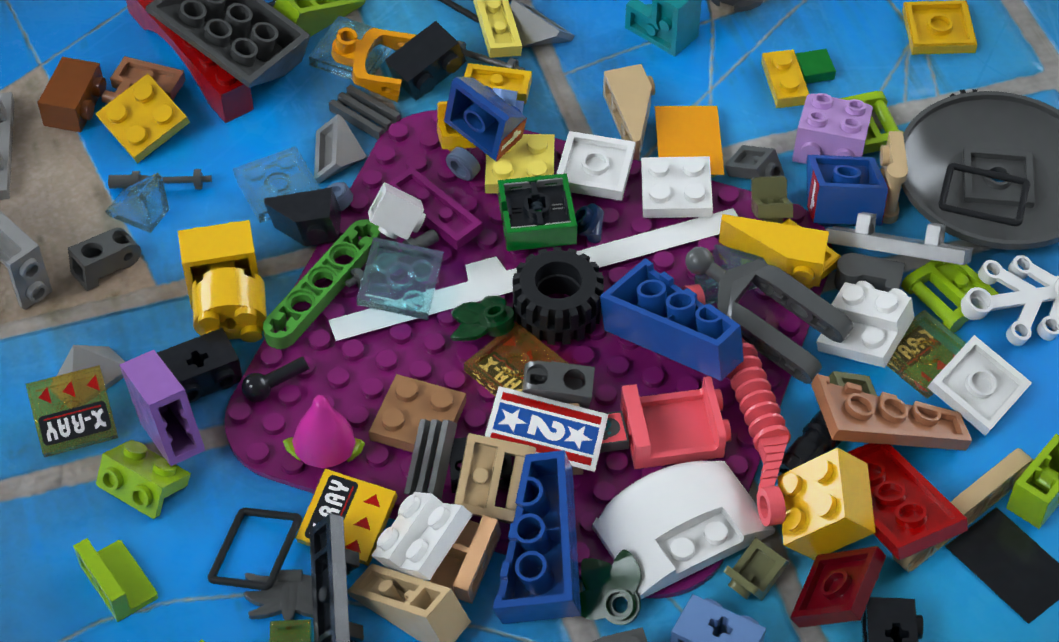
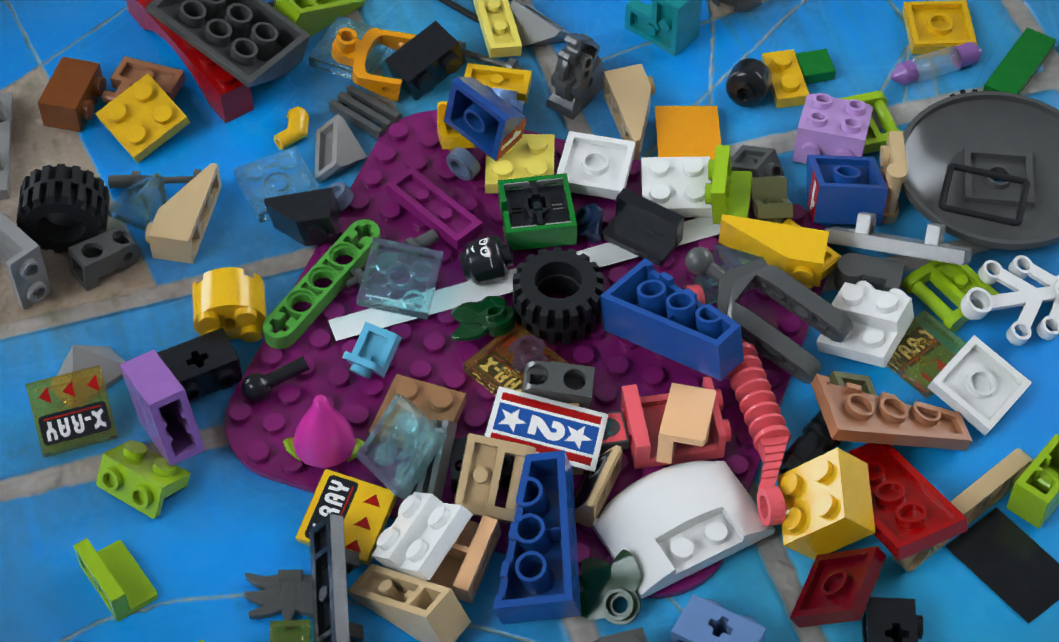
(62, 206): none -> black tyre
(184, 218): none -> tan slope
(212, 576): black piece -> none
(216, 248): yellow brick -> none
(297, 128): none -> yellow arm
(372, 351): none -> medium azure bracket
(396, 212): white brick -> none
(401, 446): none -> clear light blue plate
(486, 260): none -> black head
(527, 346): none -> clear purple plate
(576, 75): none -> dark grey piece
(597, 486): none -> tan slope
(644, 228): none -> black panel
(685, 419): none -> light nougat panel
(729, 189): none -> lime bracket
(750, 79): none -> black head
(756, 570): olive bracket -> none
(936, 63): none -> piece
(1021, 63): none -> green tile

